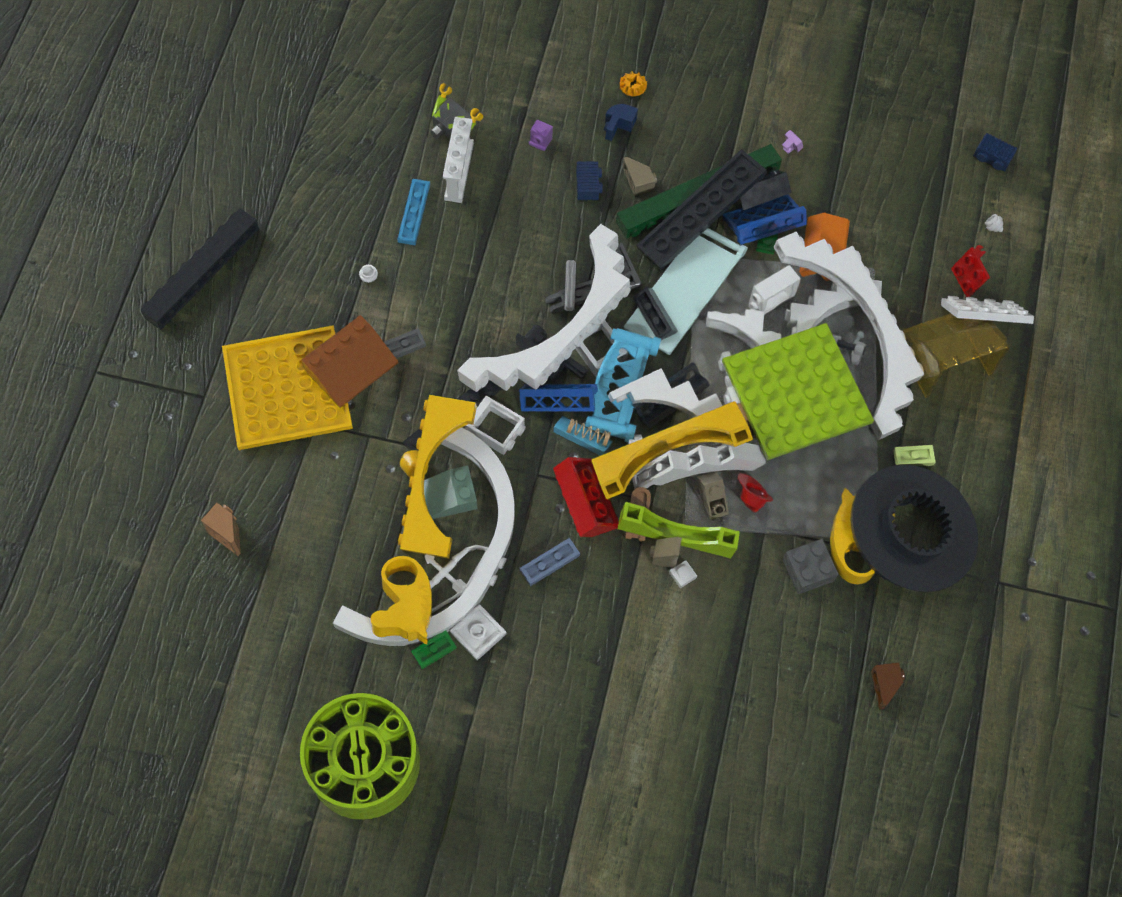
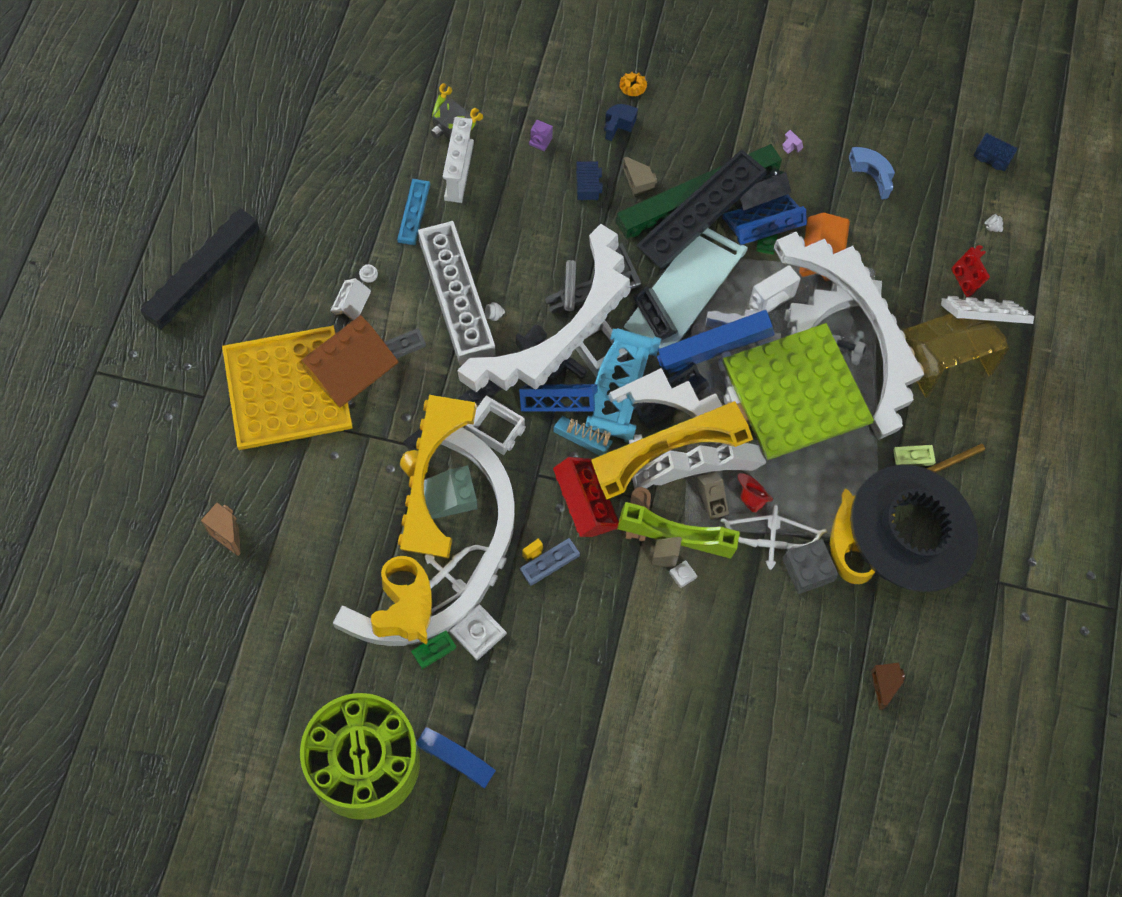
(351, 299): none -> white panel
(456, 292): none -> white brick
(456, 757): none -> blue slope
(494, 311): none -> white plate
(533, 550): none -> yellow plate
(716, 341): none -> blue brick
(773, 524): none -> white piece
(875, 165): none -> medium blue arch
(957, 458): none -> pearl gold bar

